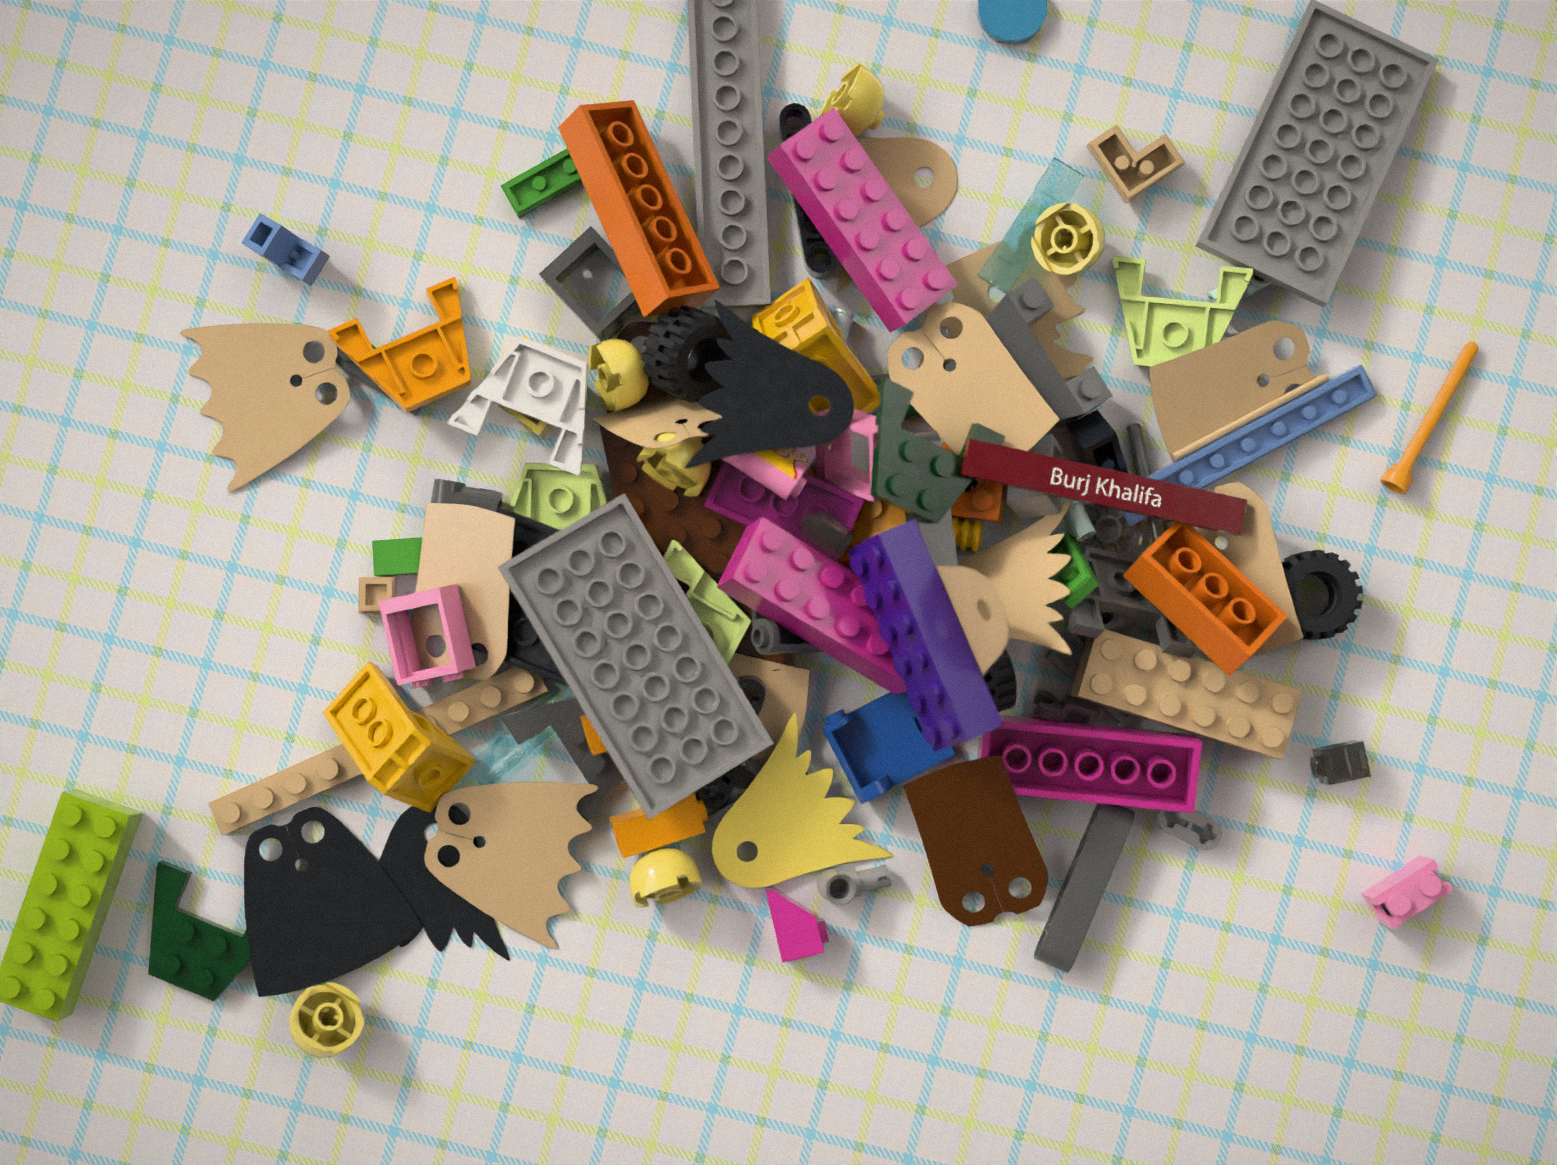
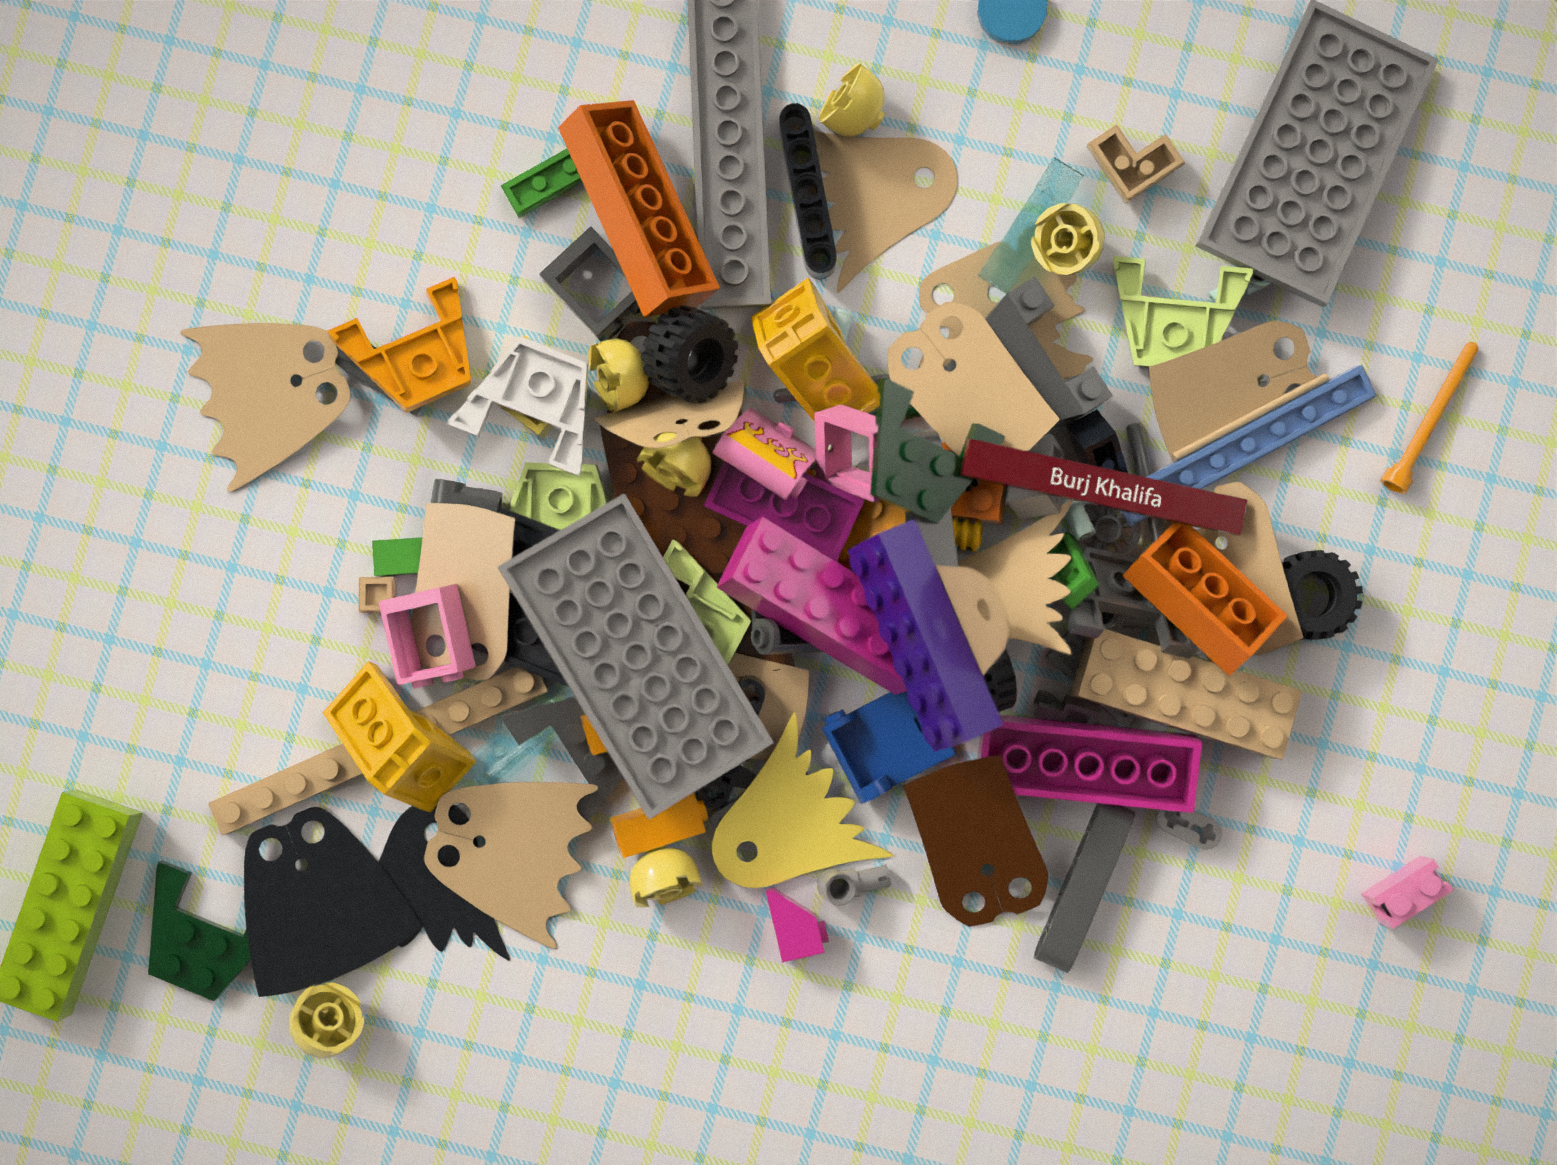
(285, 249): medium blue brick -> none
(768, 396): black piece -> none
(826, 534): clear smoke brick -> none
(861, 220): dark pink brick -> none
(1340, 762): clear smoke brick -> none

